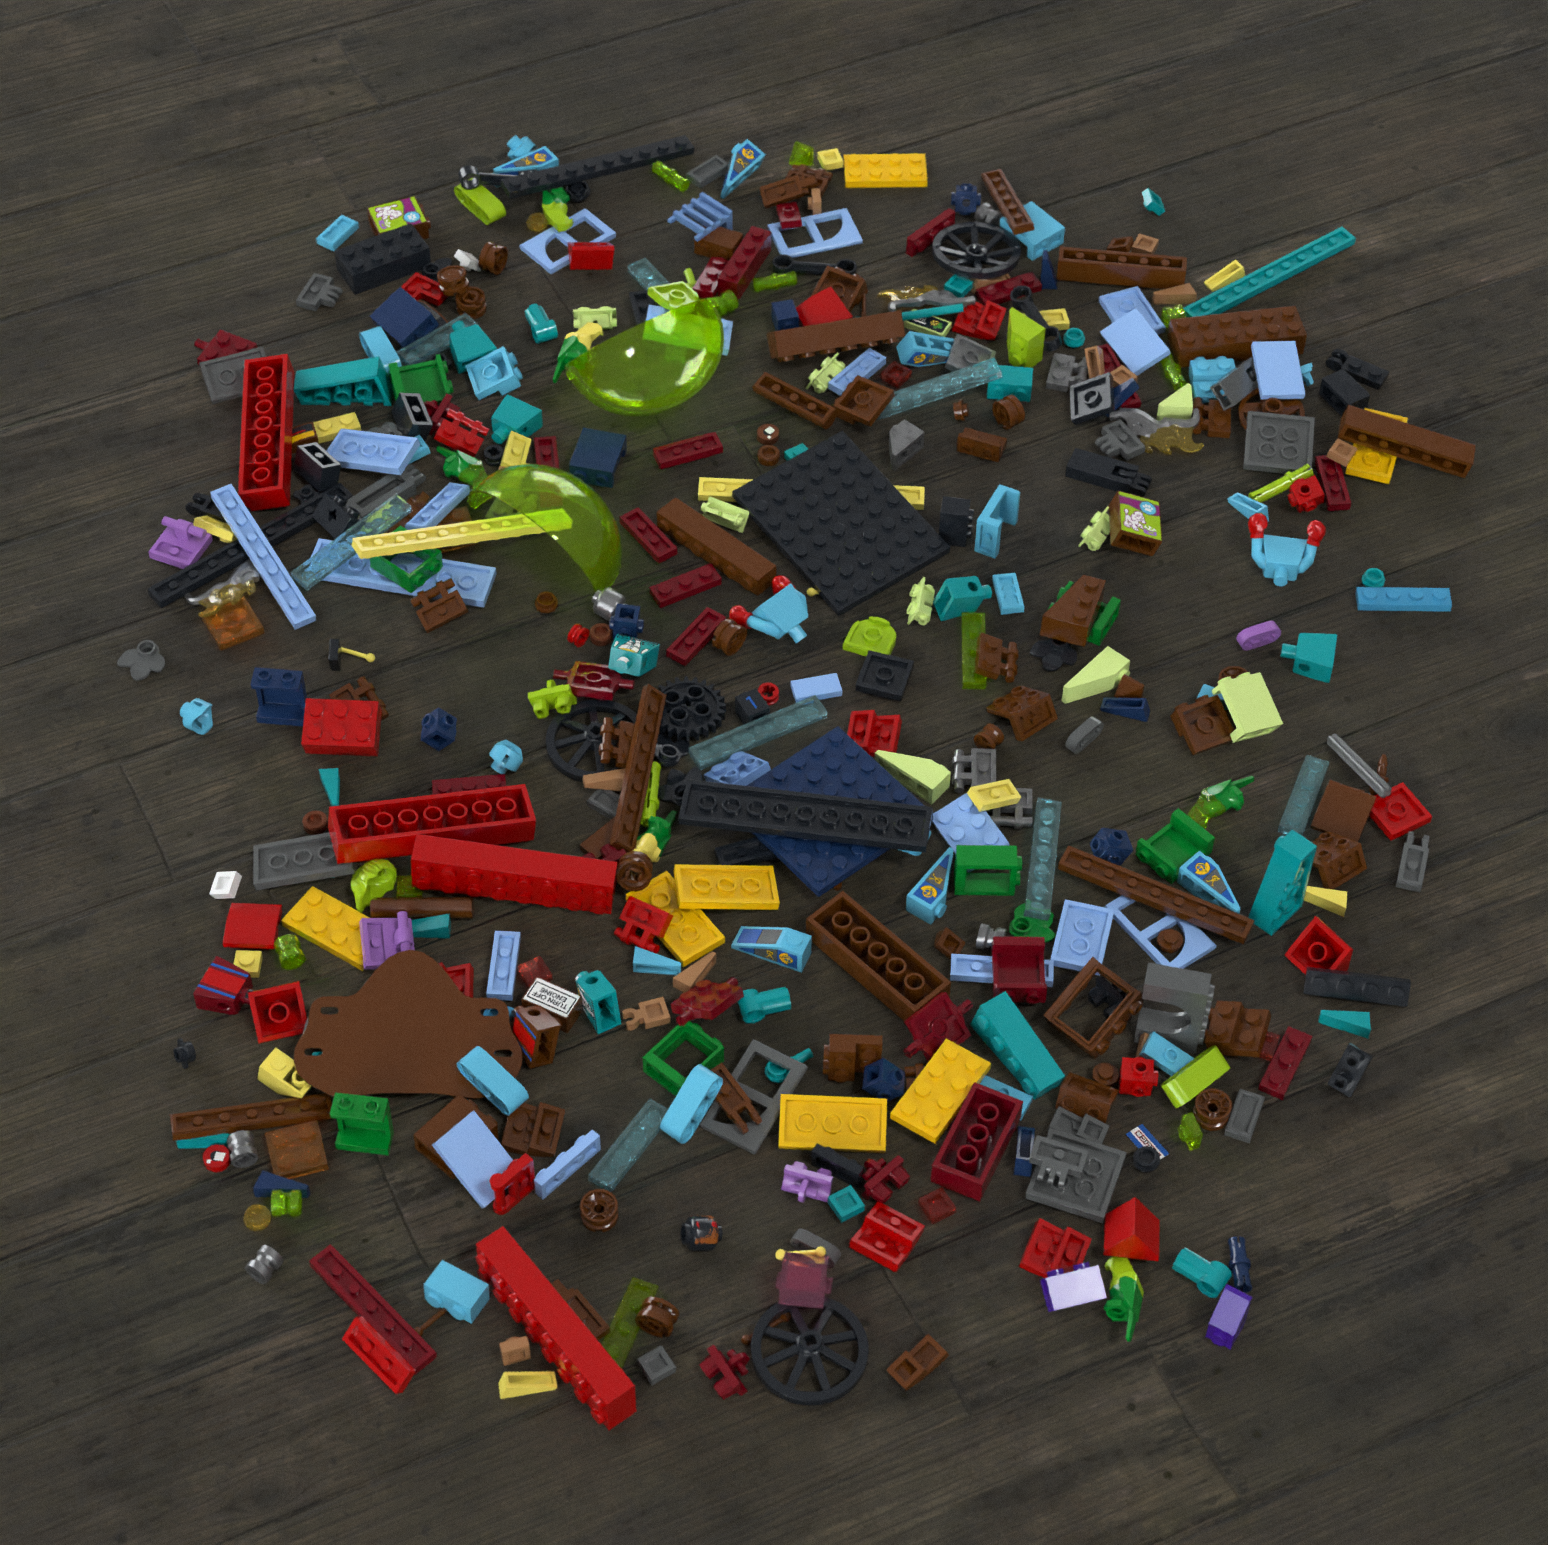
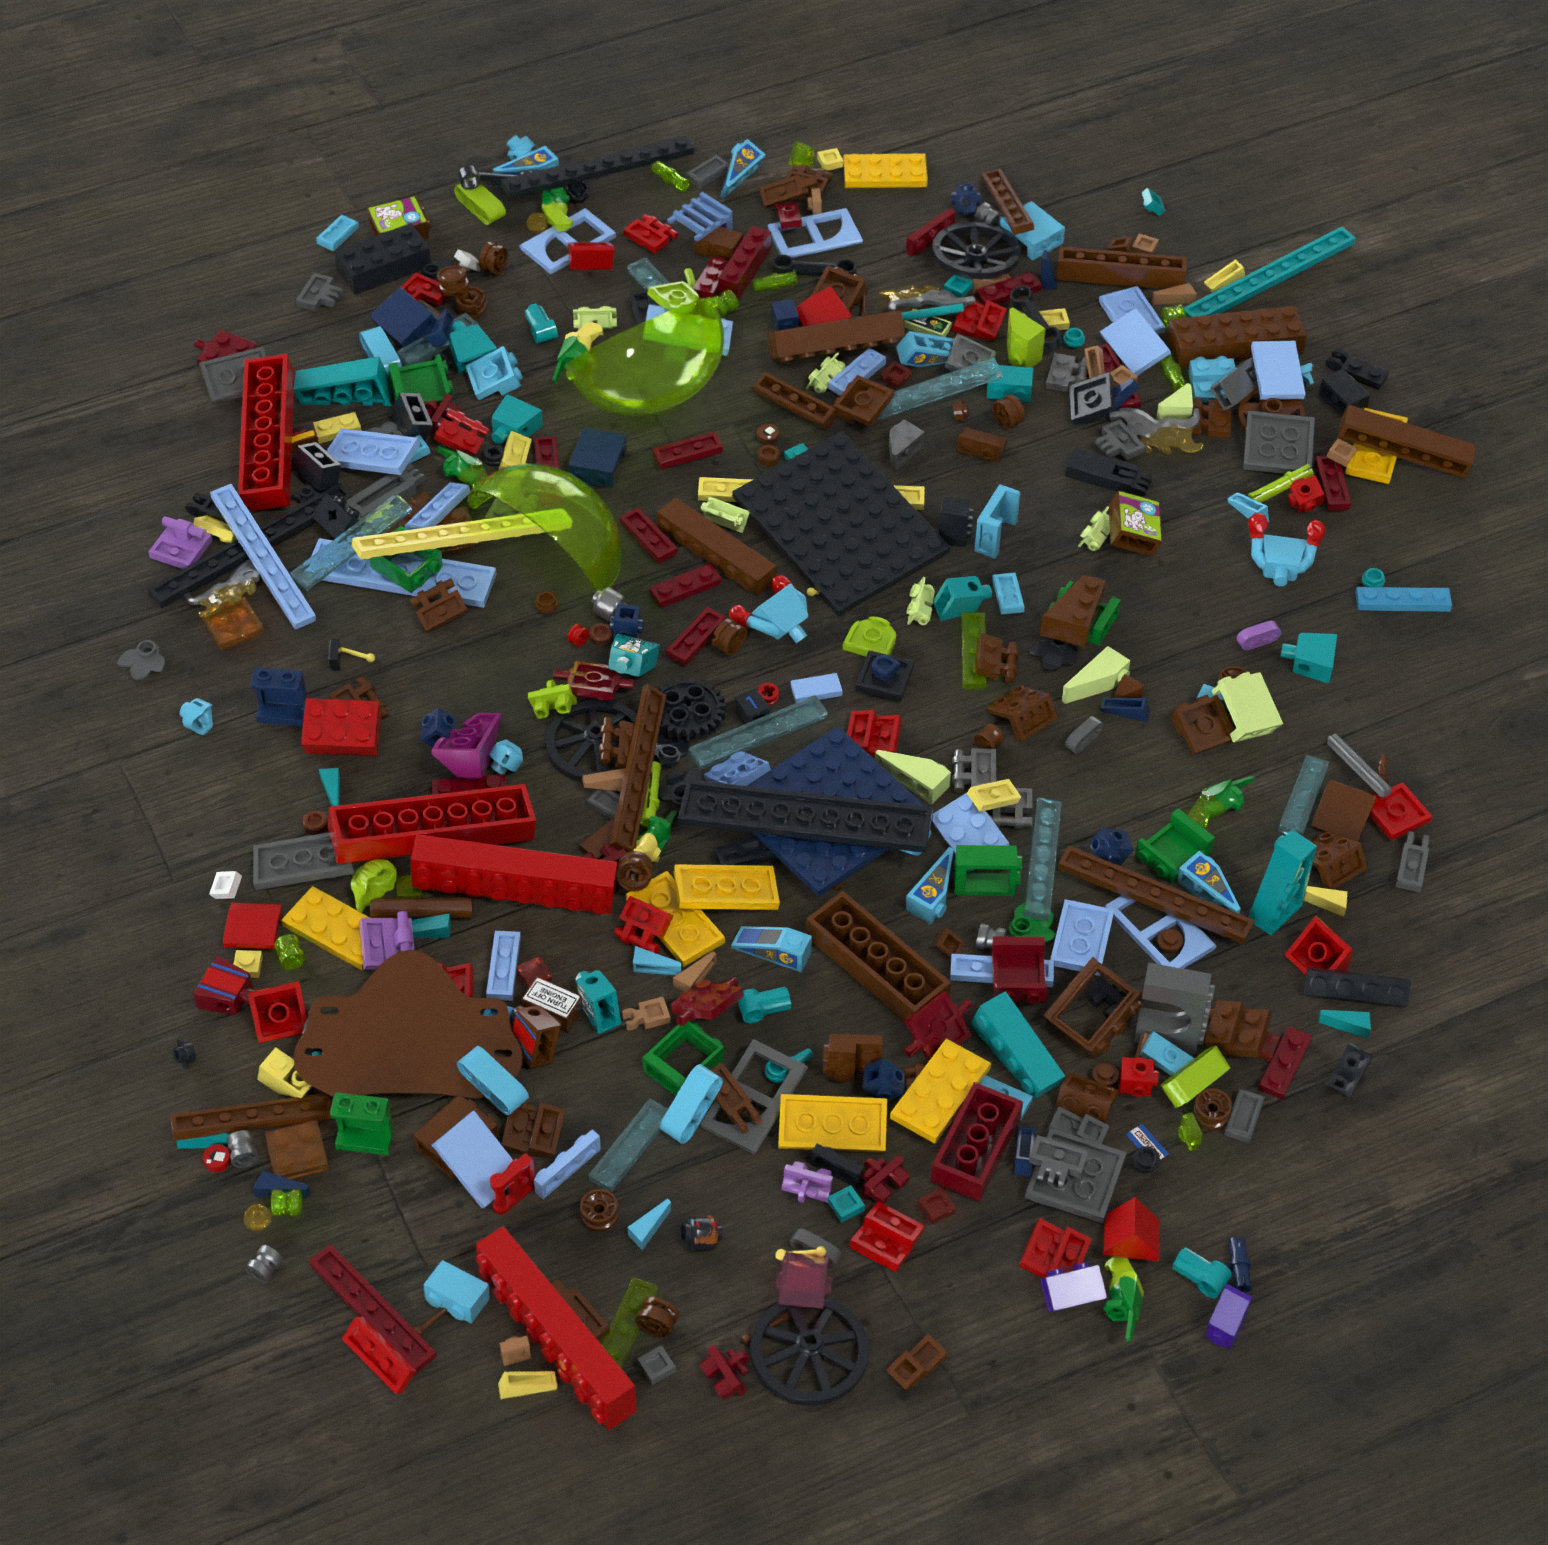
(440, 331): none -> dark blue piece
(469, 748): none -> magenta wedge
(646, 1226): none -> medium azure piece
(650, 233): none -> red plate
(885, 667): none -> dark blue tile

